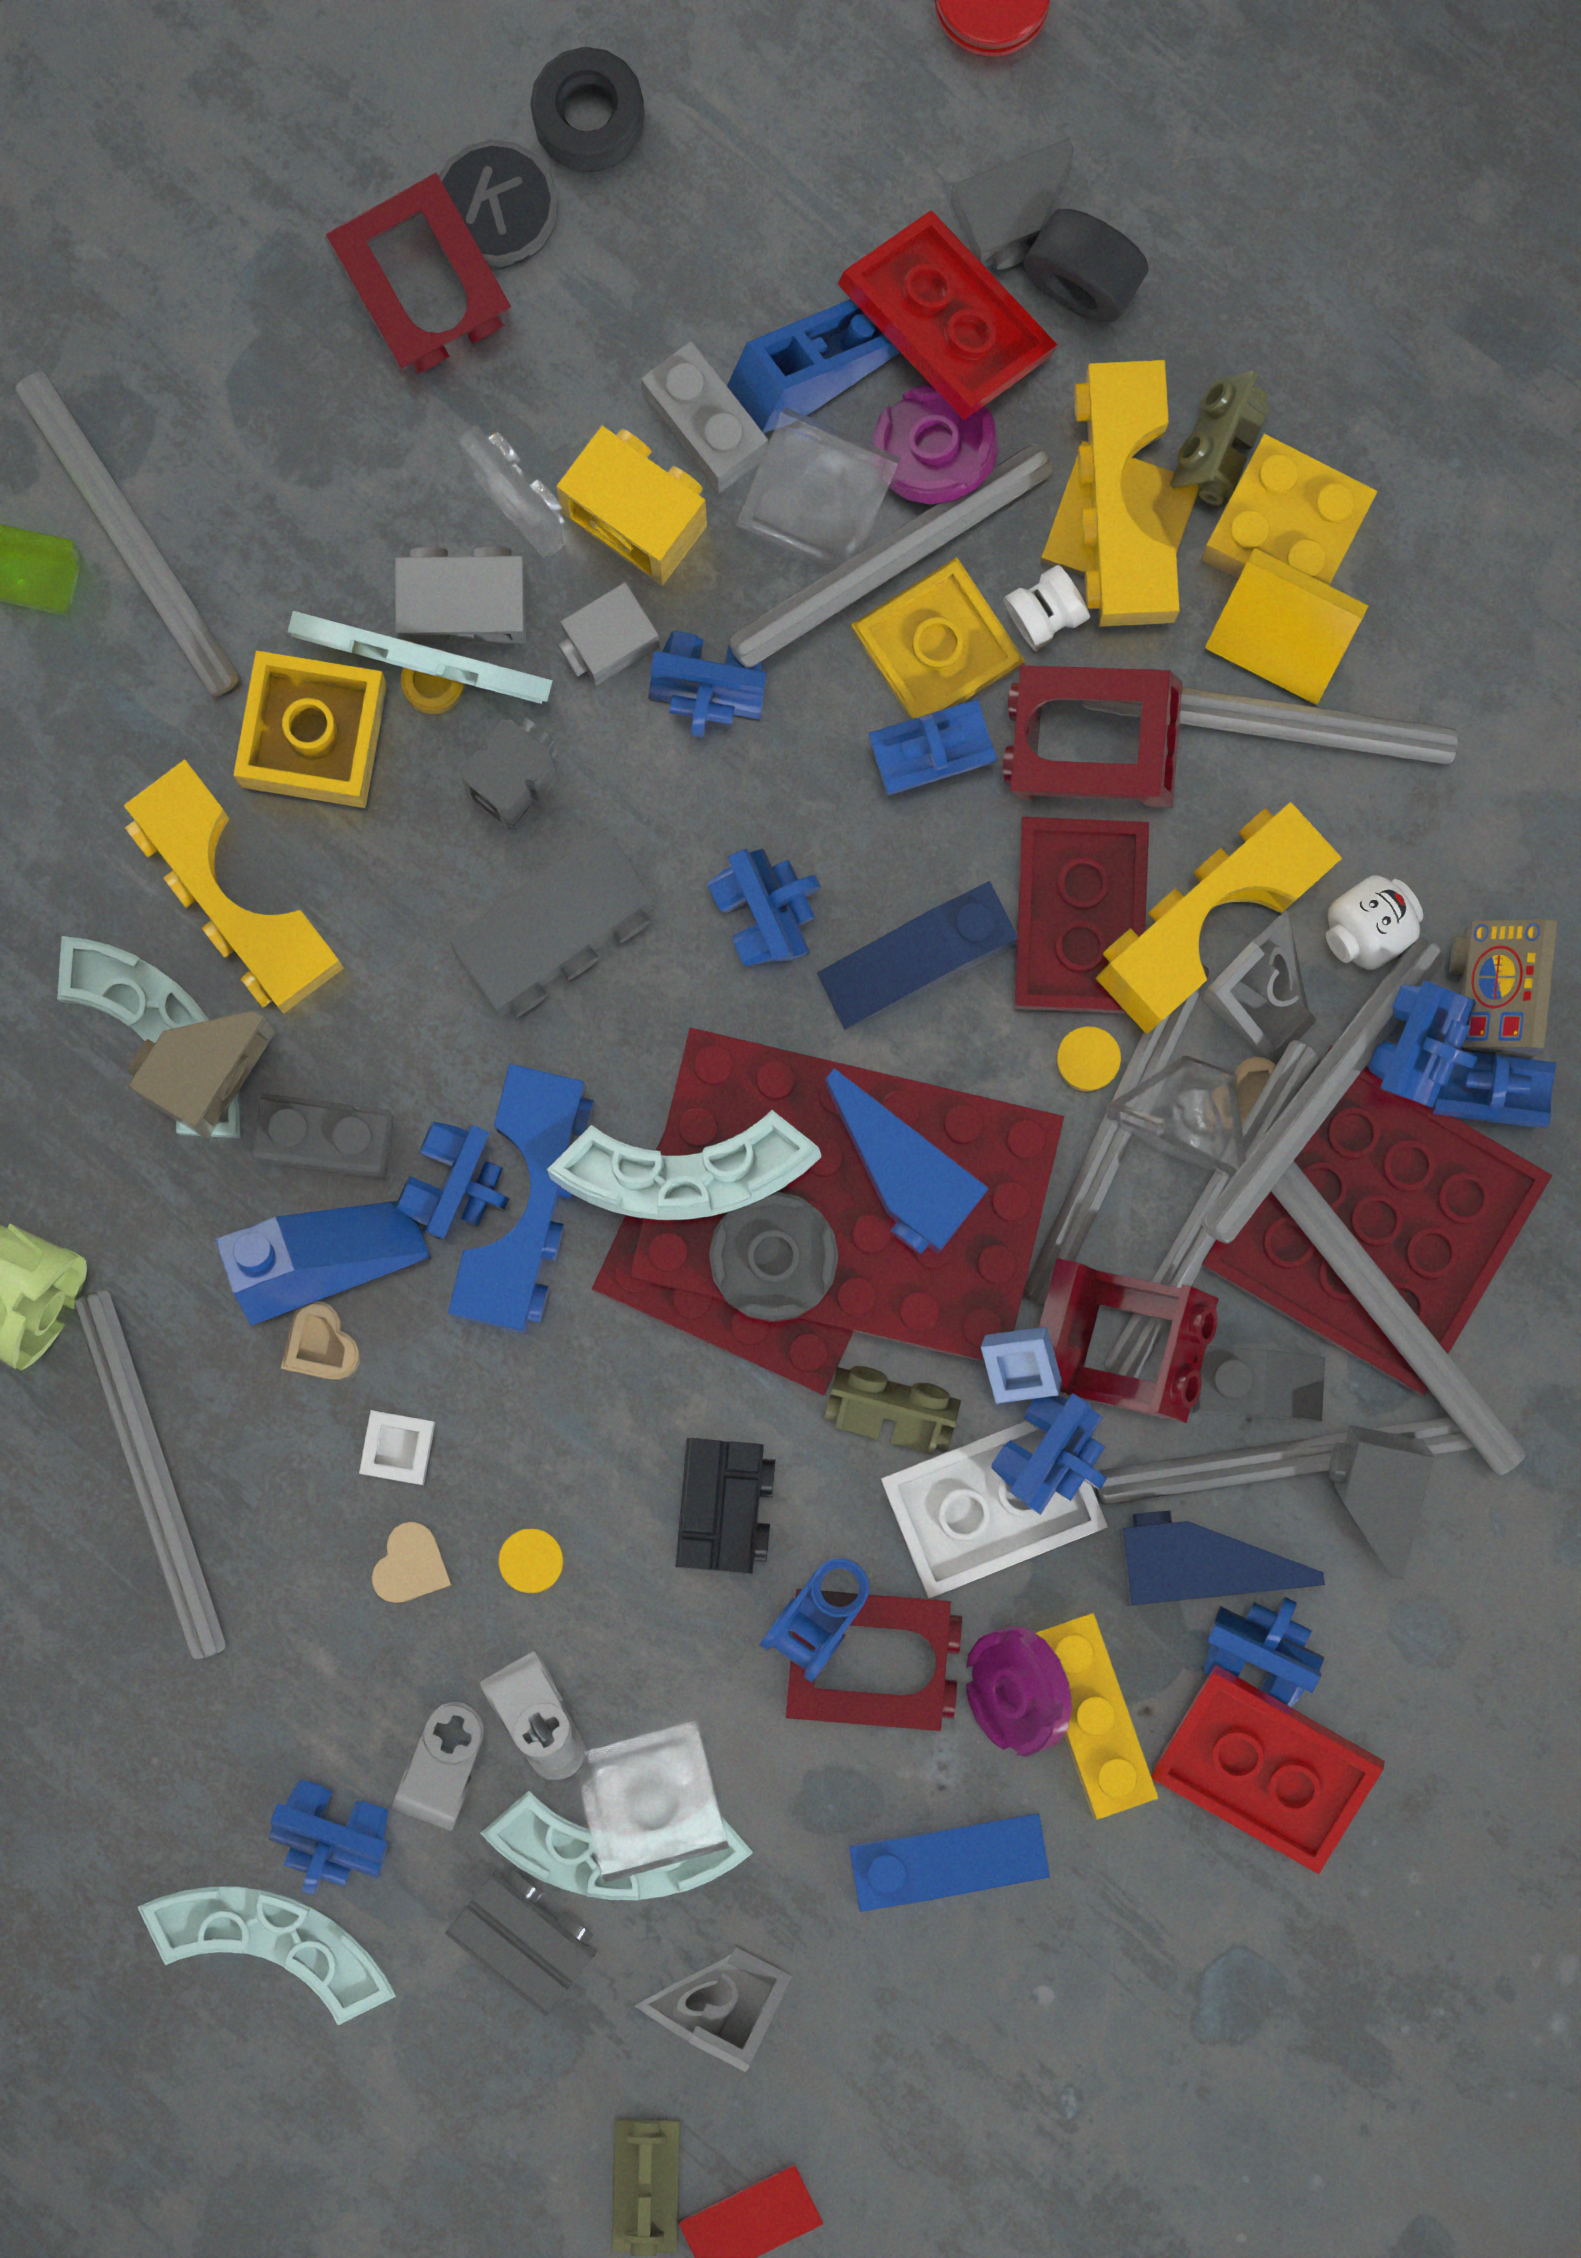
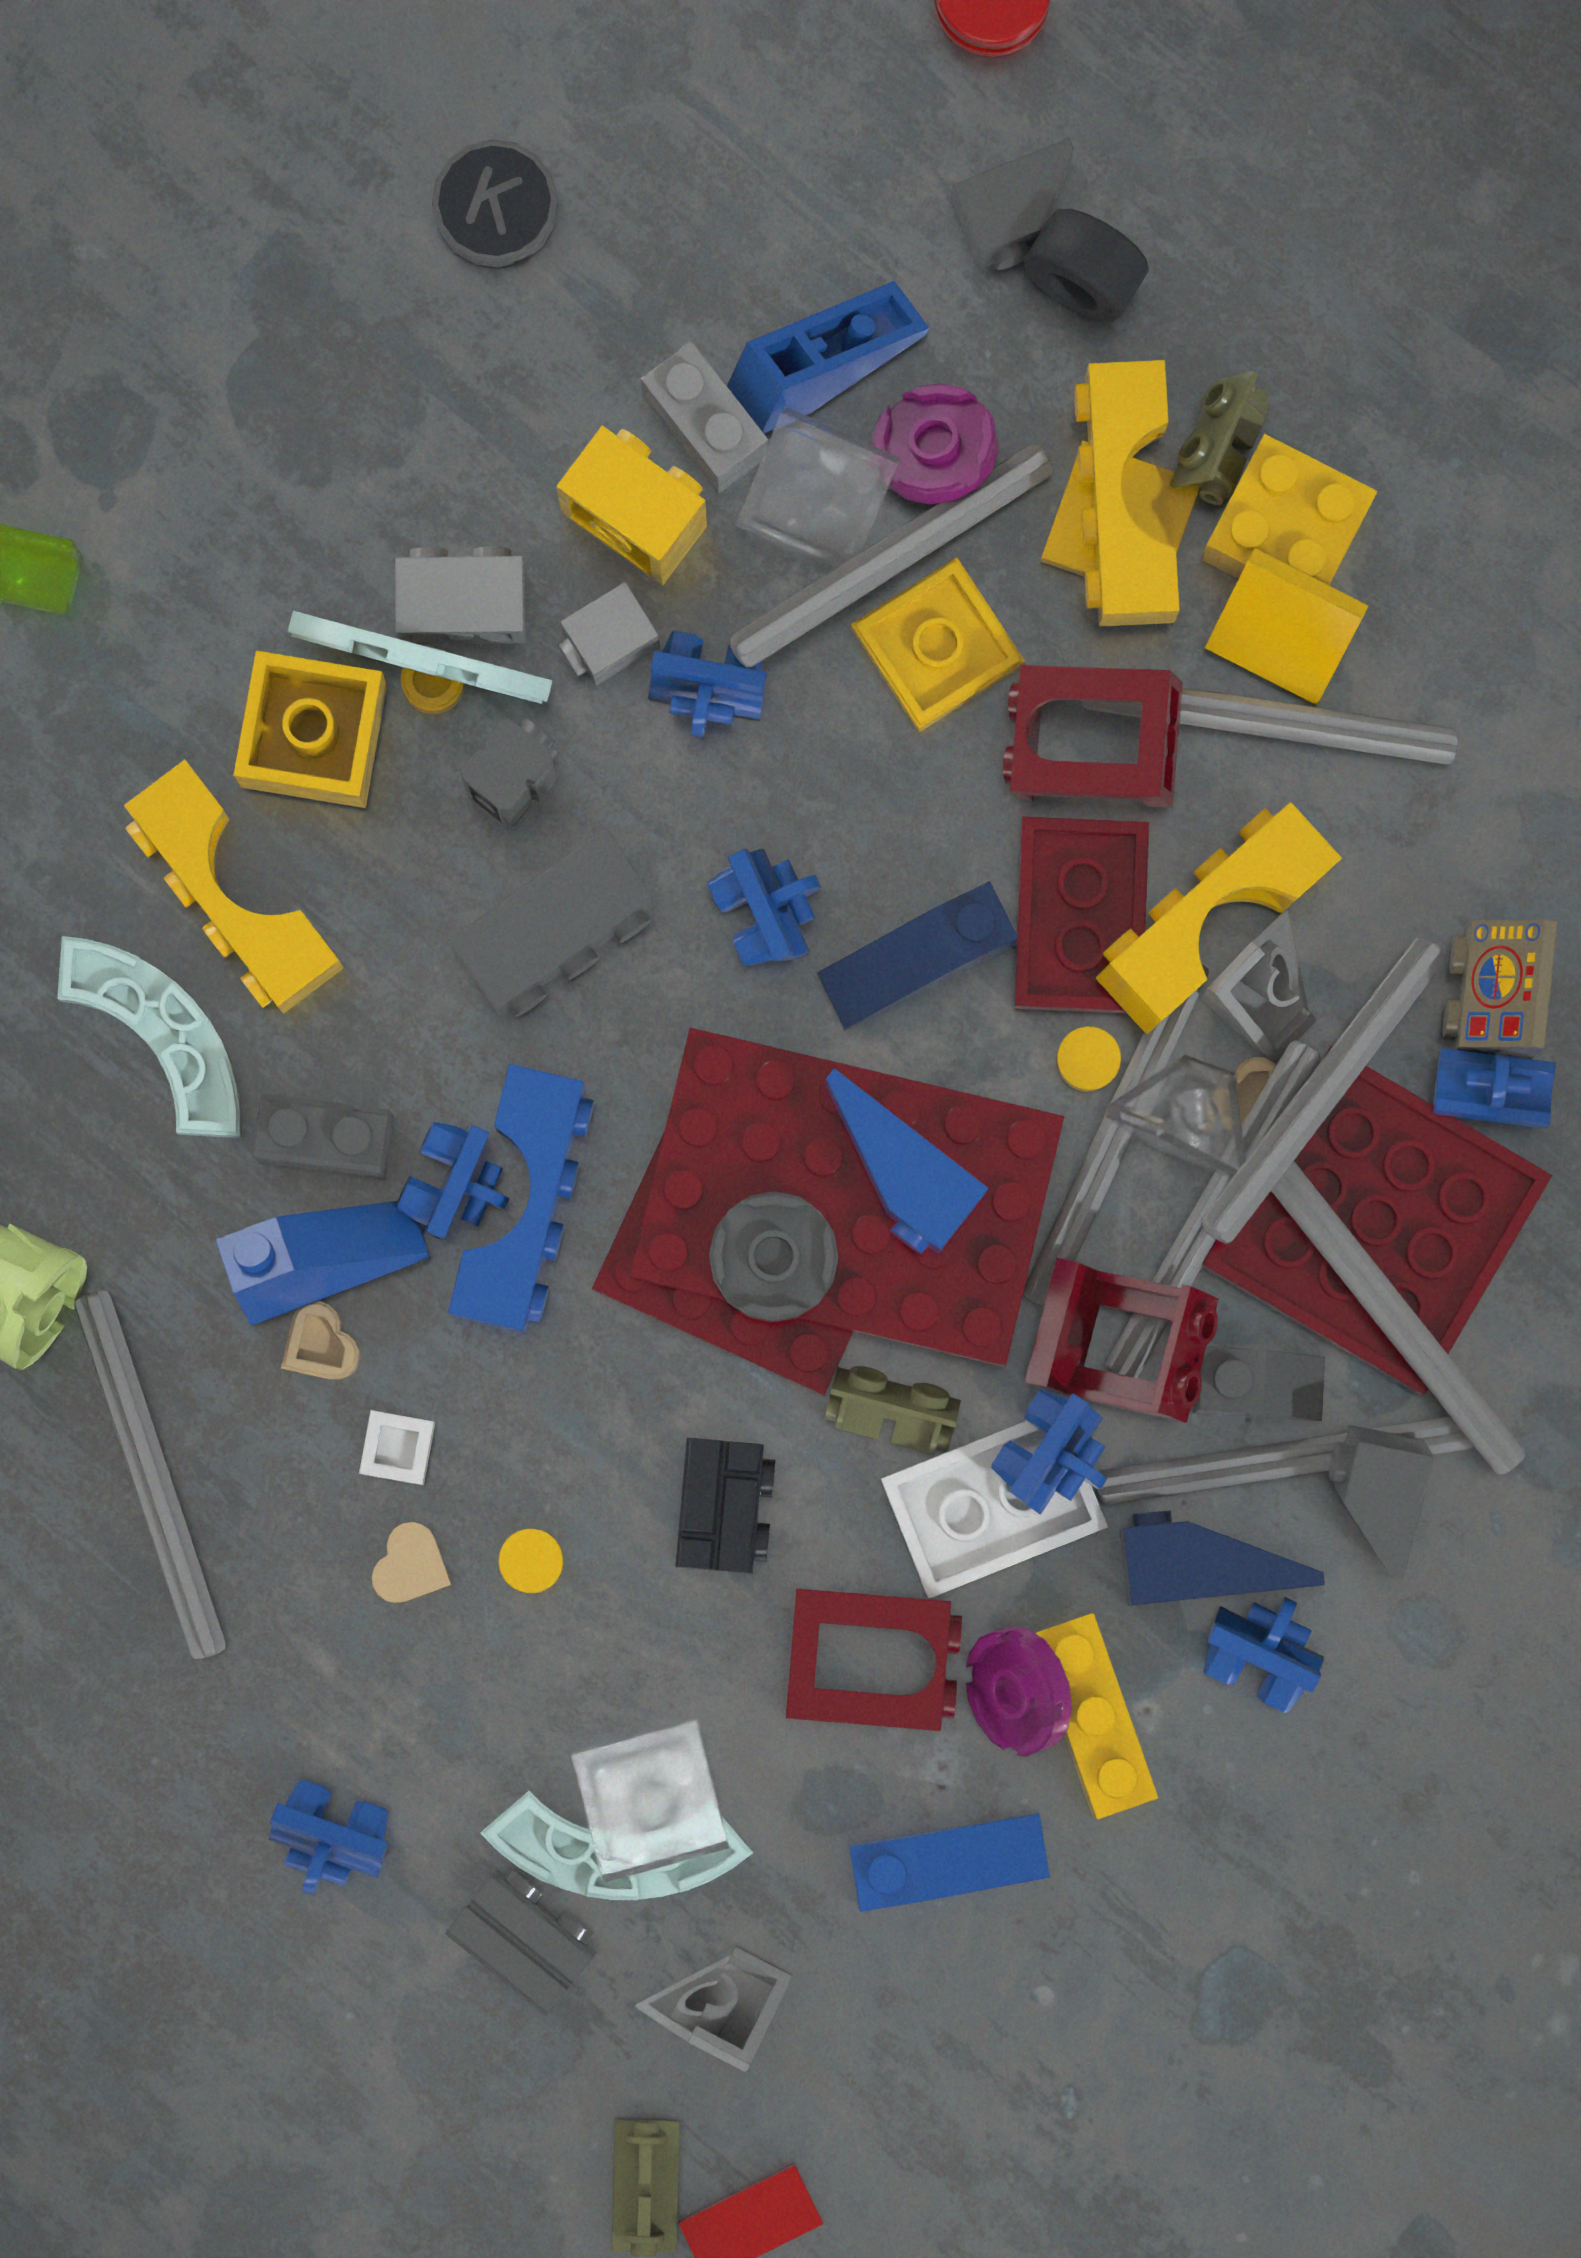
(127, 534): light grey axle -> none
(199, 1067): dark tan slope -> none
(273, 1929): light aqua tile -> none
(403, 338): dark red panel -> none
(437, 1775): light grey piece -> none
(527, 506): clear plate -> none
(533, 1712): light grey piece -> none
(579, 70): black tyre -> none
(685, 1186): light aqua tile -> none
(816, 1620): blue piece -> none
(932, 747): blue hips -> none
(947, 314): red plate -> none
(1021, 1365): medium blue plate -> none
(1046, 608): white wheel -> none
(1267, 1769): red plate -> none
(1374, 922): white head -> none
(1428, 1042): blue hips -> none

